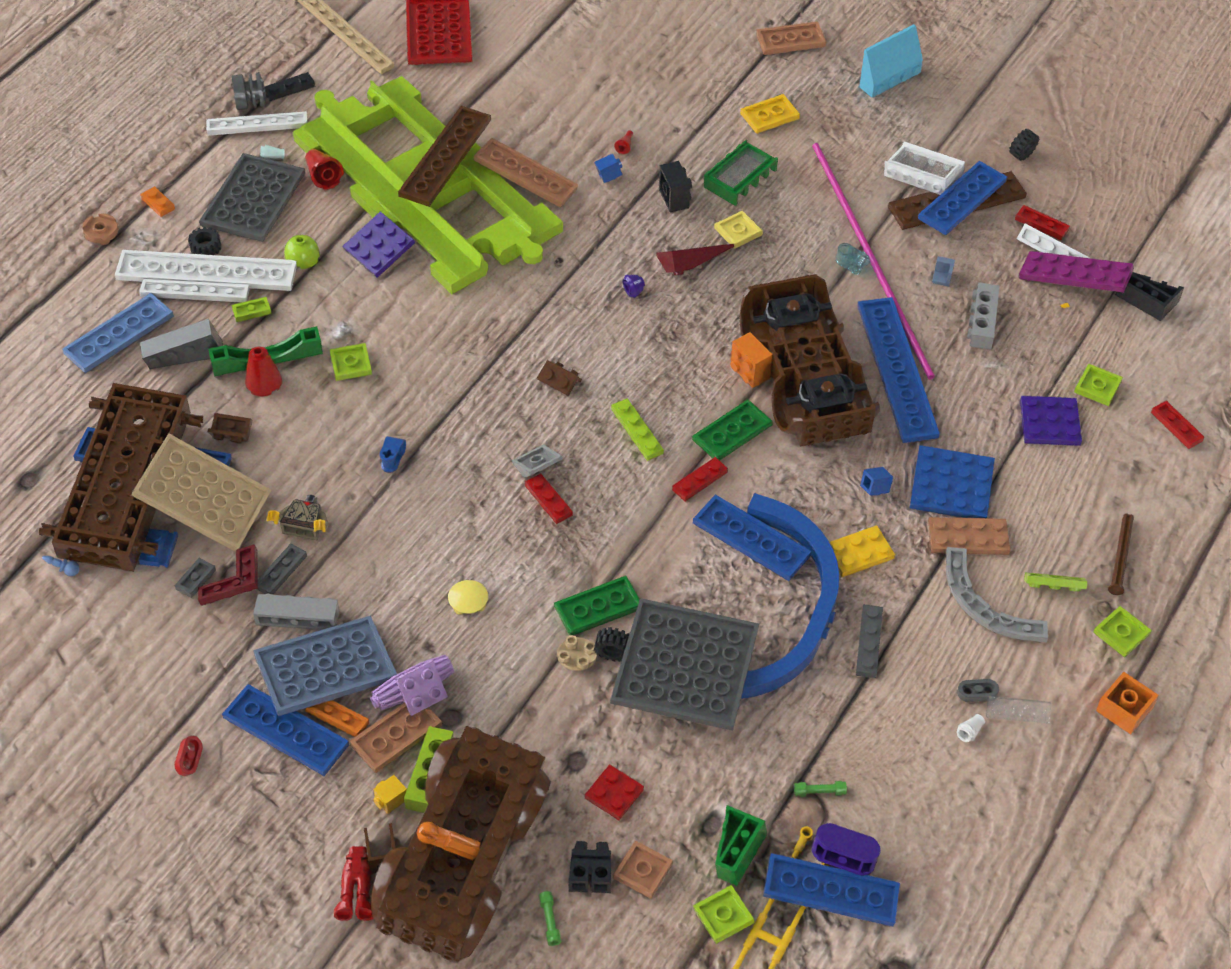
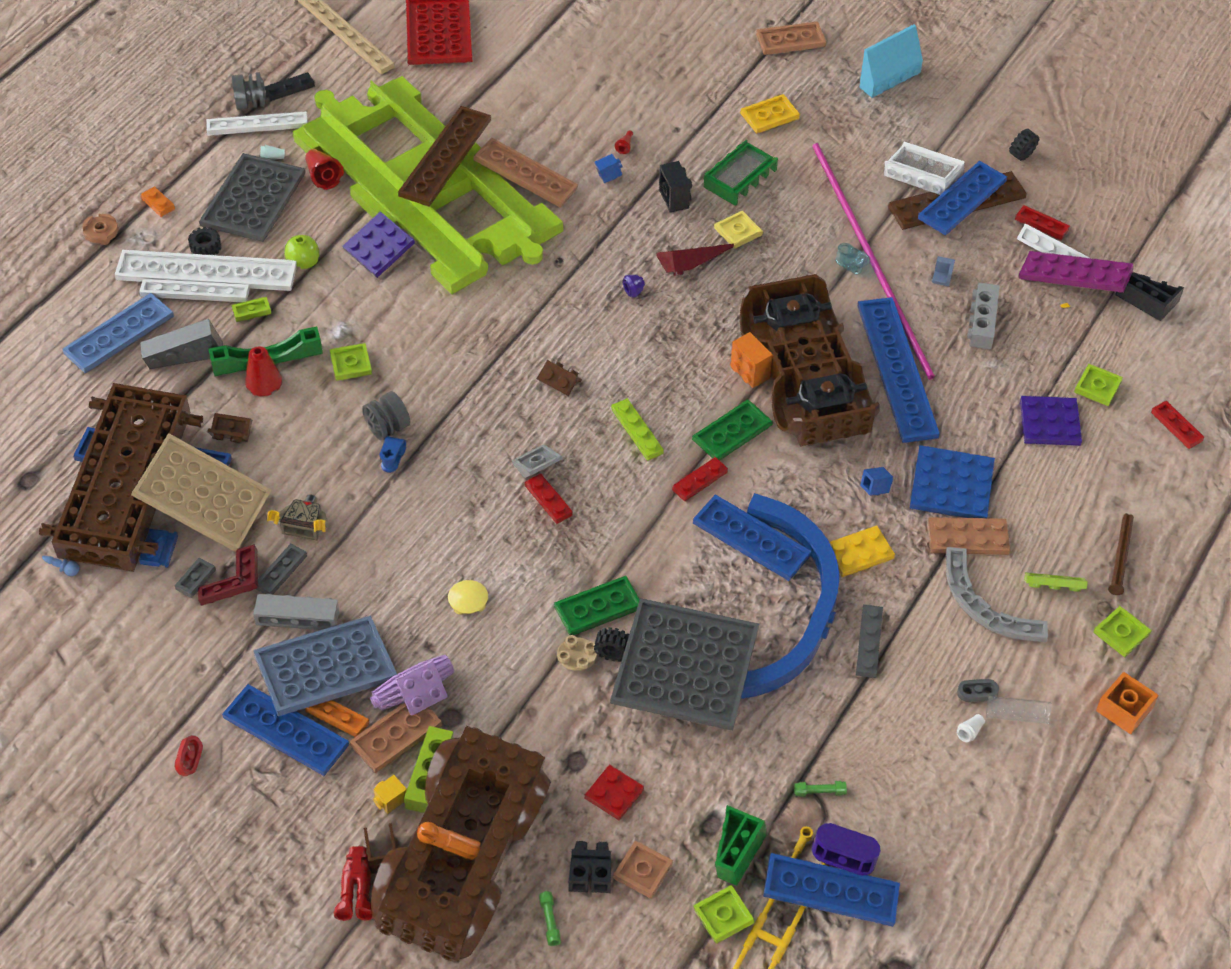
(386, 415): none -> dark grey wheel

